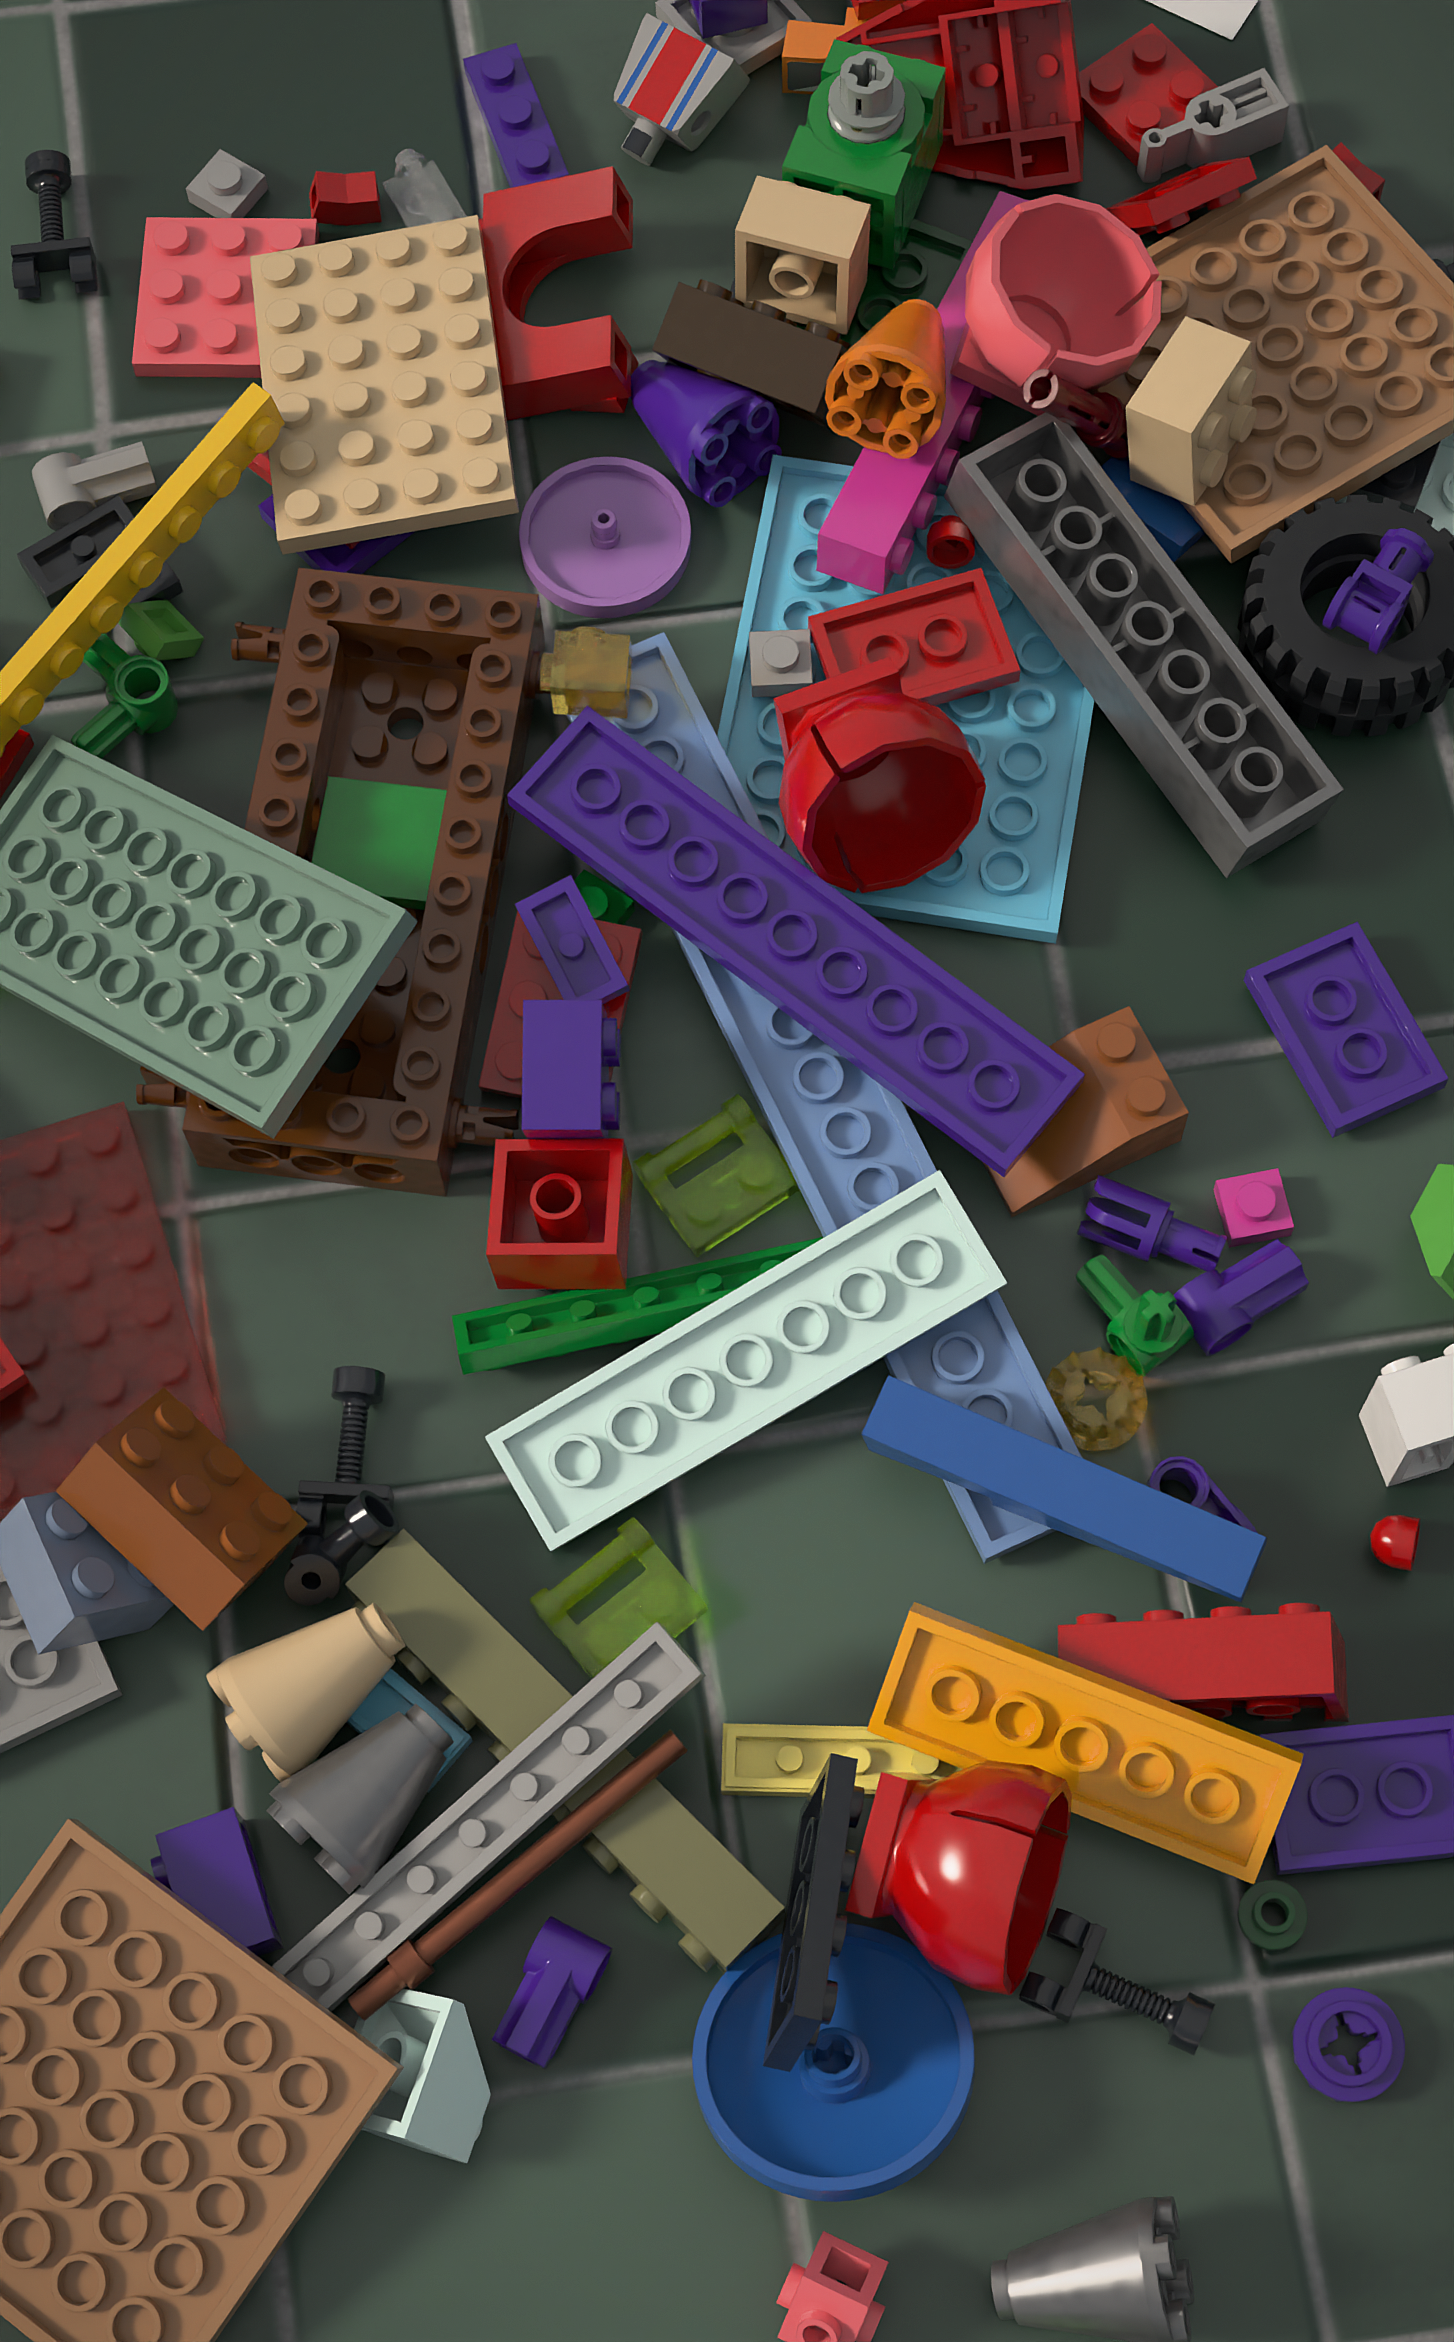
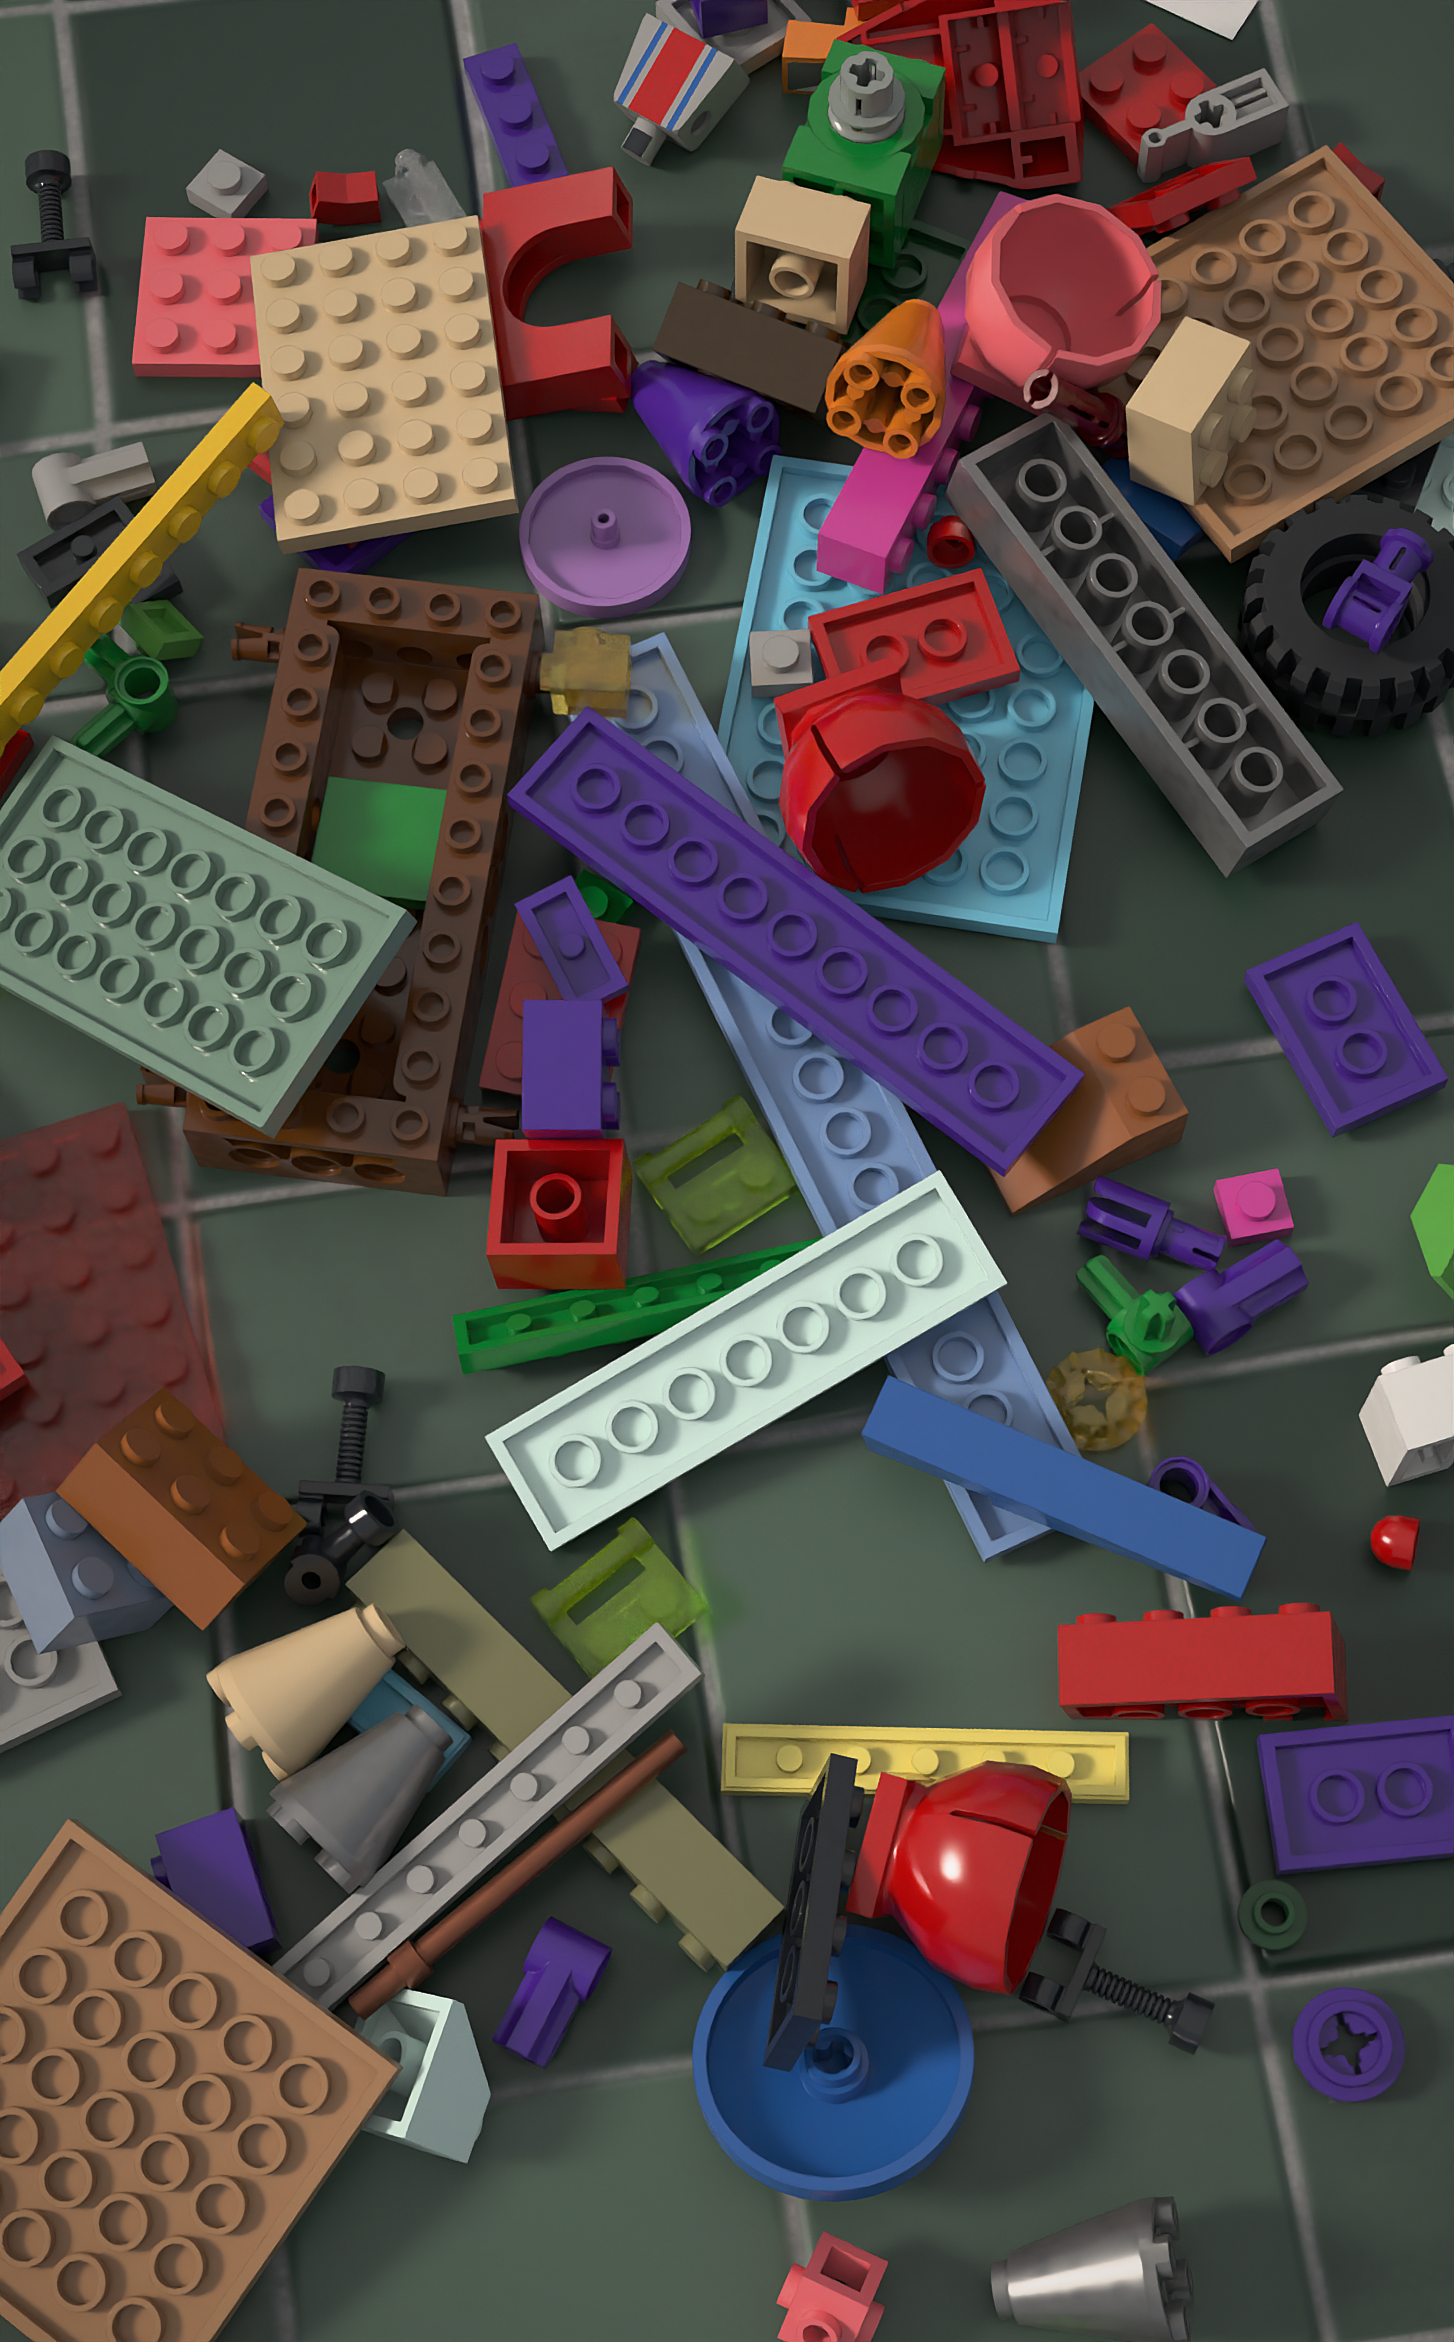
(1121, 1750): light orange plate -> none

